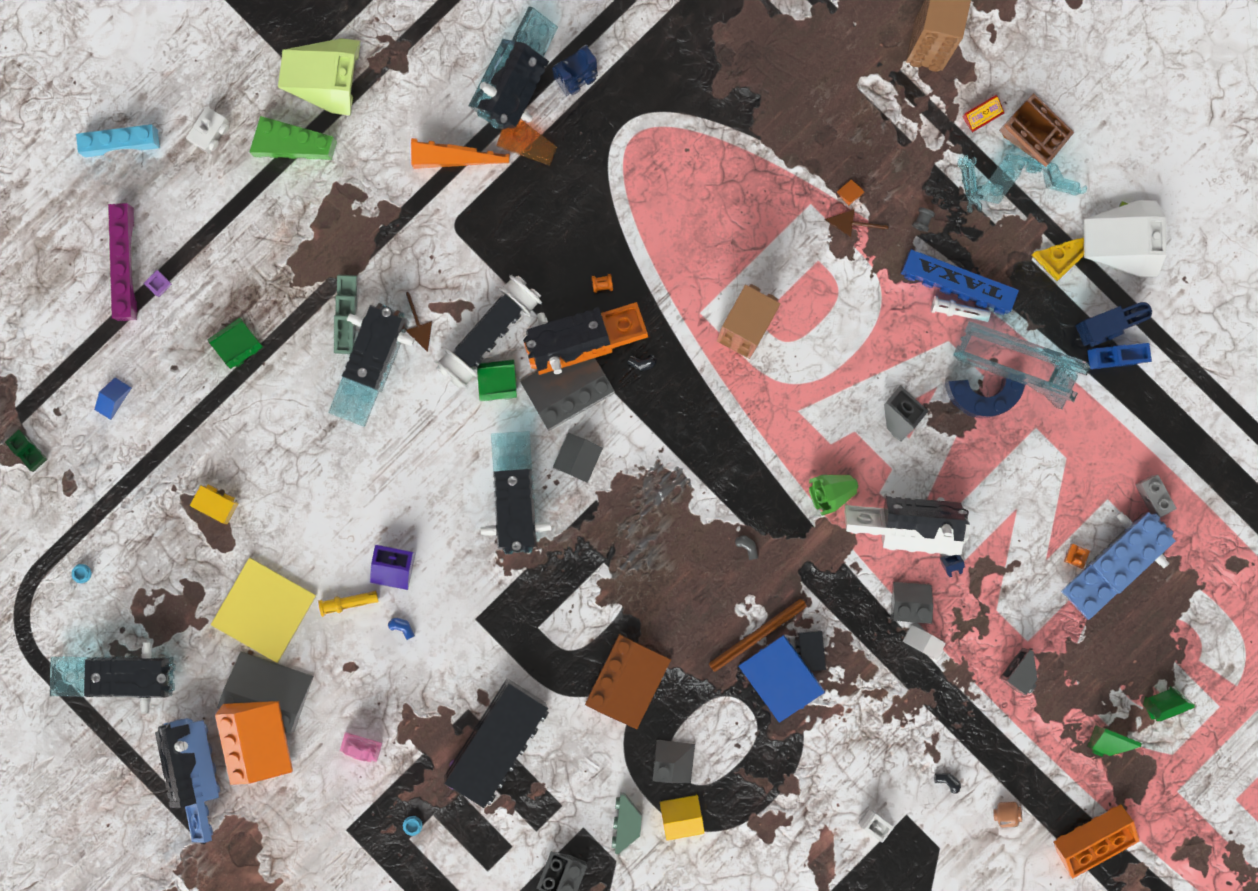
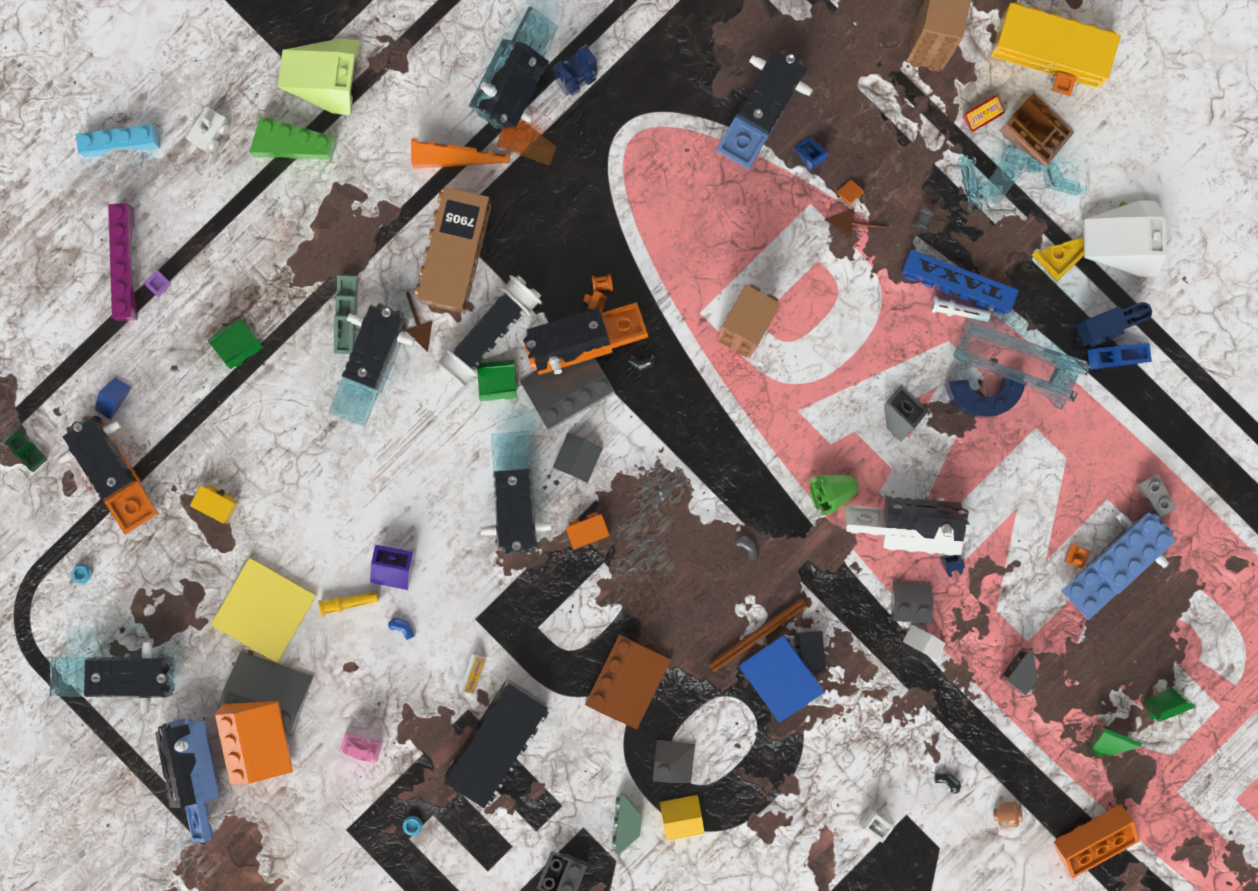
(109, 471): none -> piece
(453, 250): none -> medium nougat brick
(472, 674): none -> slope
(587, 531): none -> orange brick
(597, 300): none -> orange tile
(763, 106): none -> piece
(811, 153): none -> blue slope
(1055, 44): none -> yellow brick
(1063, 84): none -> orange tile

